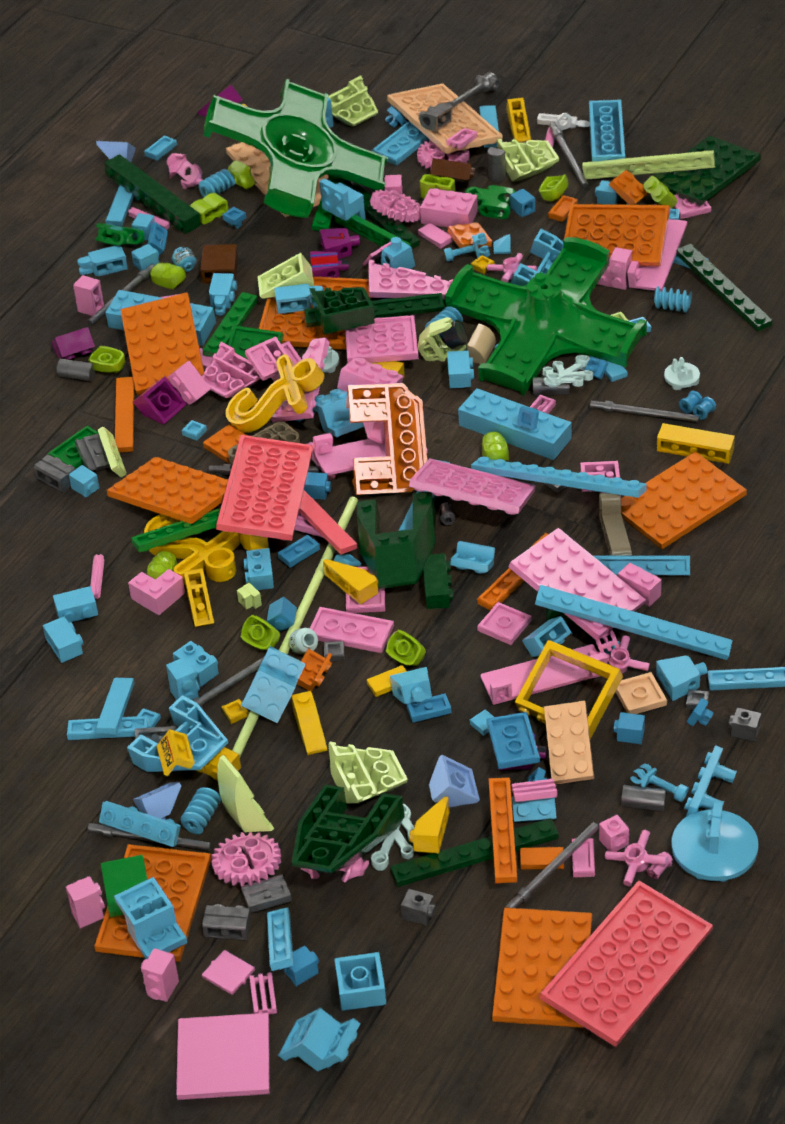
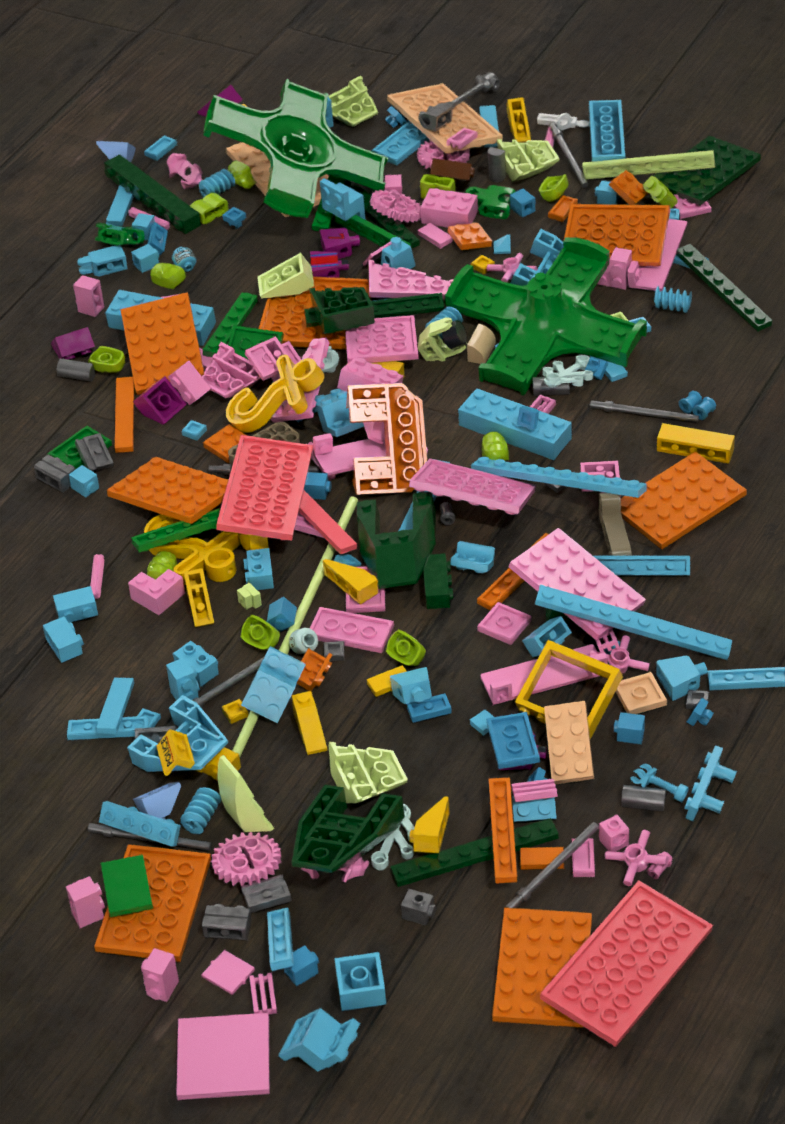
(112, 451): yellowish green tile -> none
(141, 277): flat silver bar -> none
(150, 918): medium azure bracket -> none
(218, 260): reddish brown brick -> none
(222, 292): medium azure hinge -> none
(294, 297): medium azure hinge -> none
(298, 551): dark azure plate -> none
(453, 781): light blue slope -> none
(459, 369): medium azure brick -> none
(479, 239): medium azure bar -> none
(642, 582): bright pink brick -> none
(681, 374): light aqua plate -> none
(714, 844): medium azure bracket -> none
(745, 724): flat silver brick -> none

